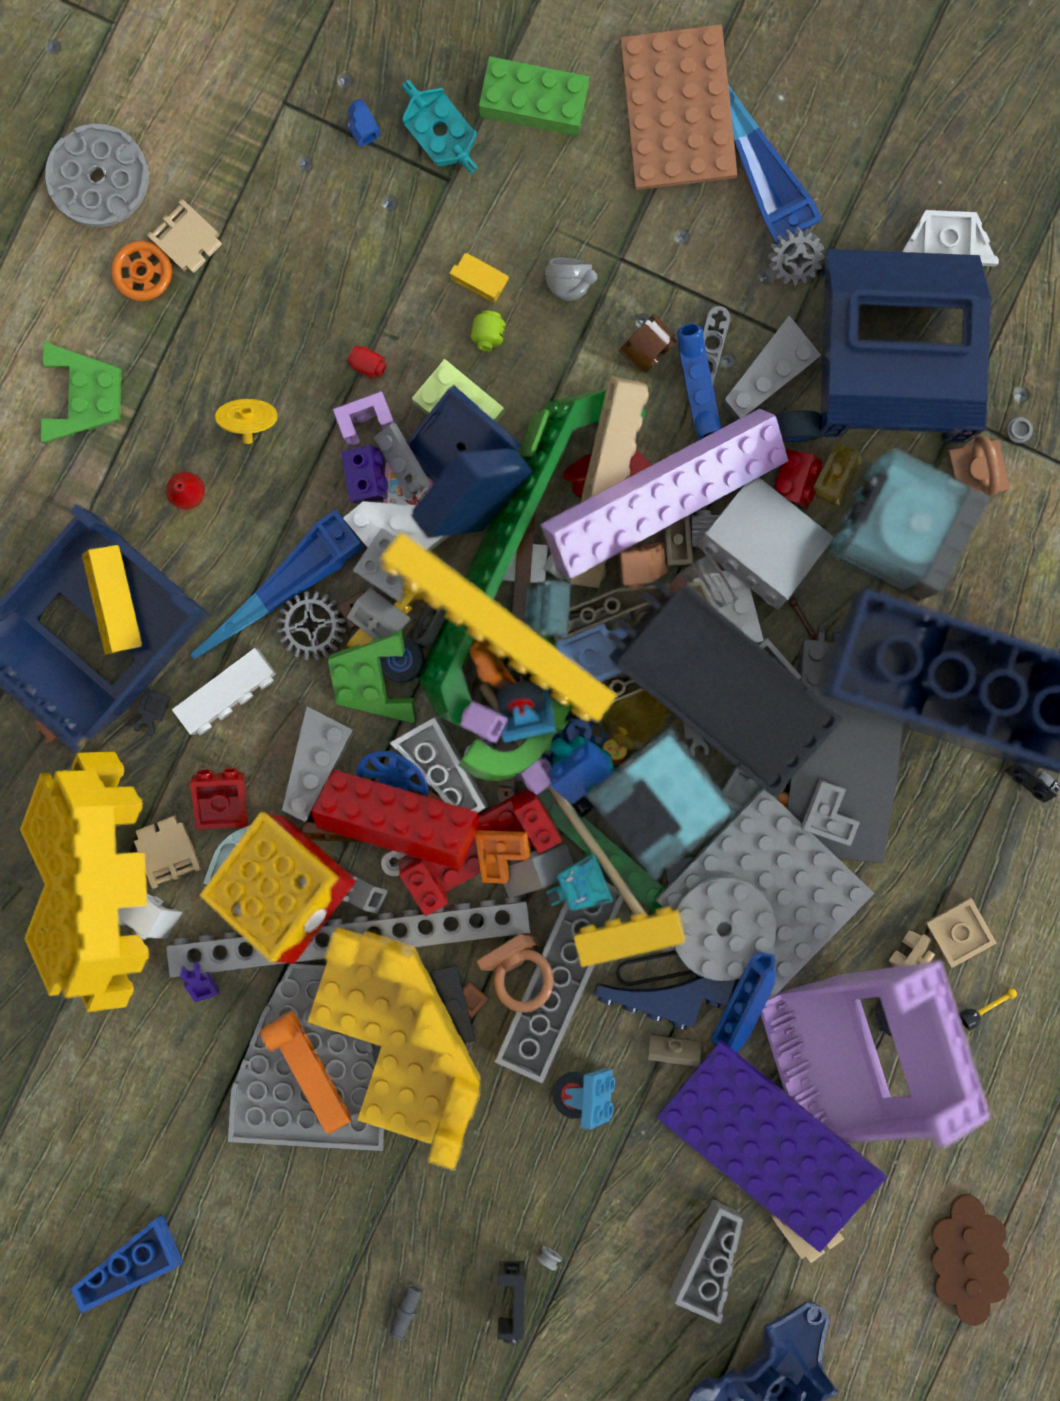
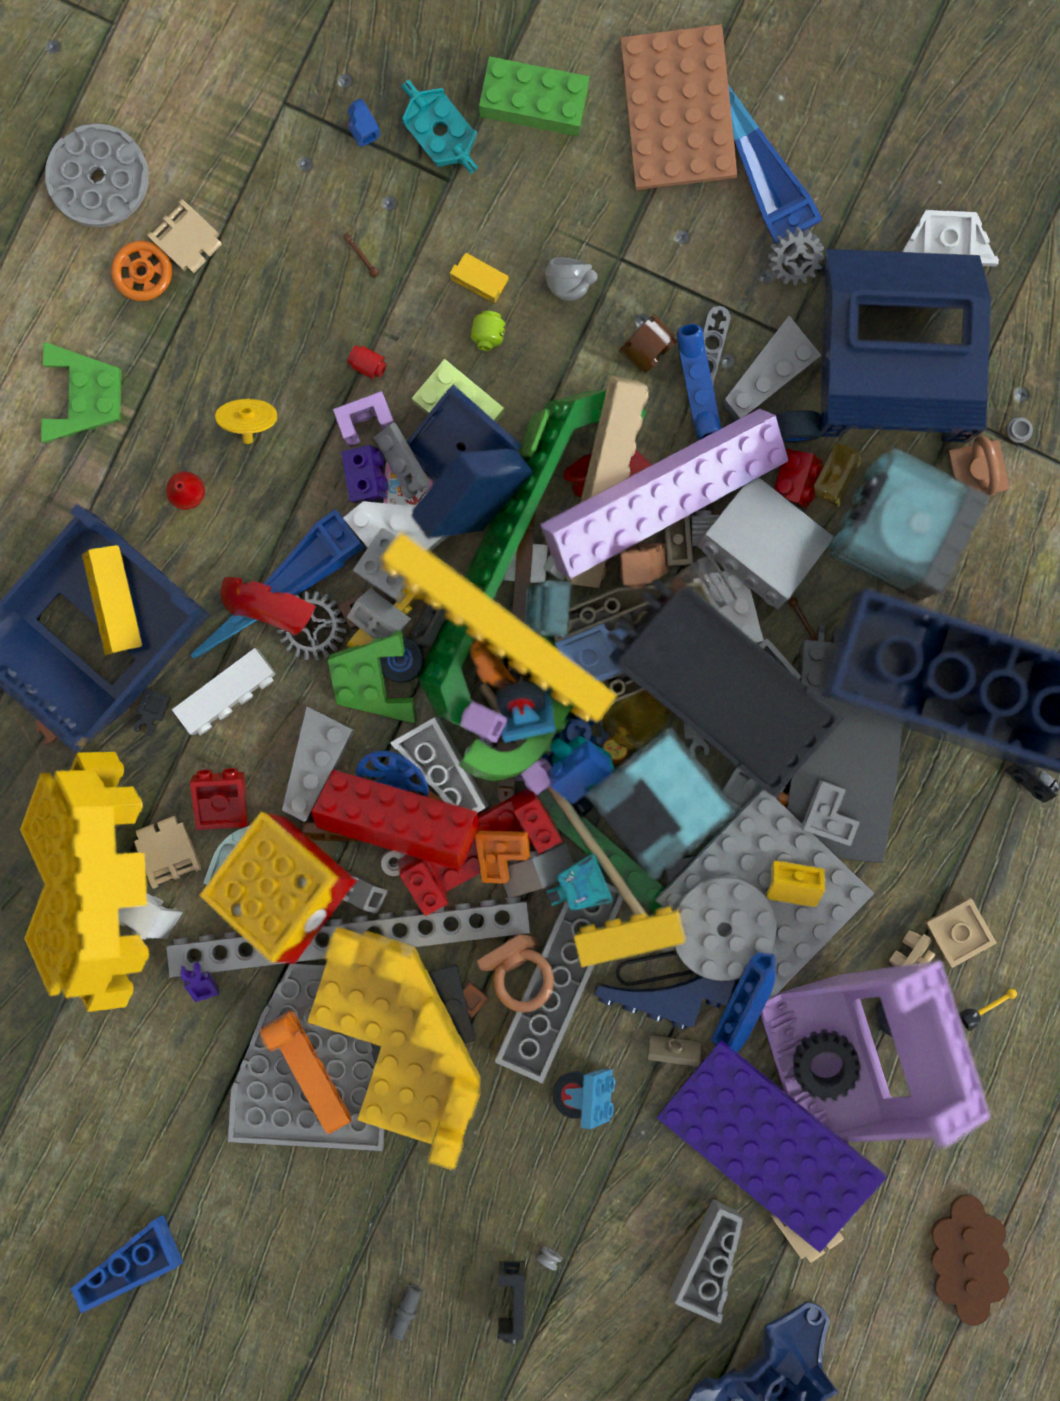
(259, 603): none -> red brick
(373, 271): none -> reddish brown hinge
(796, 884): none -> yellow panel
(834, 1085): none -> black tyre

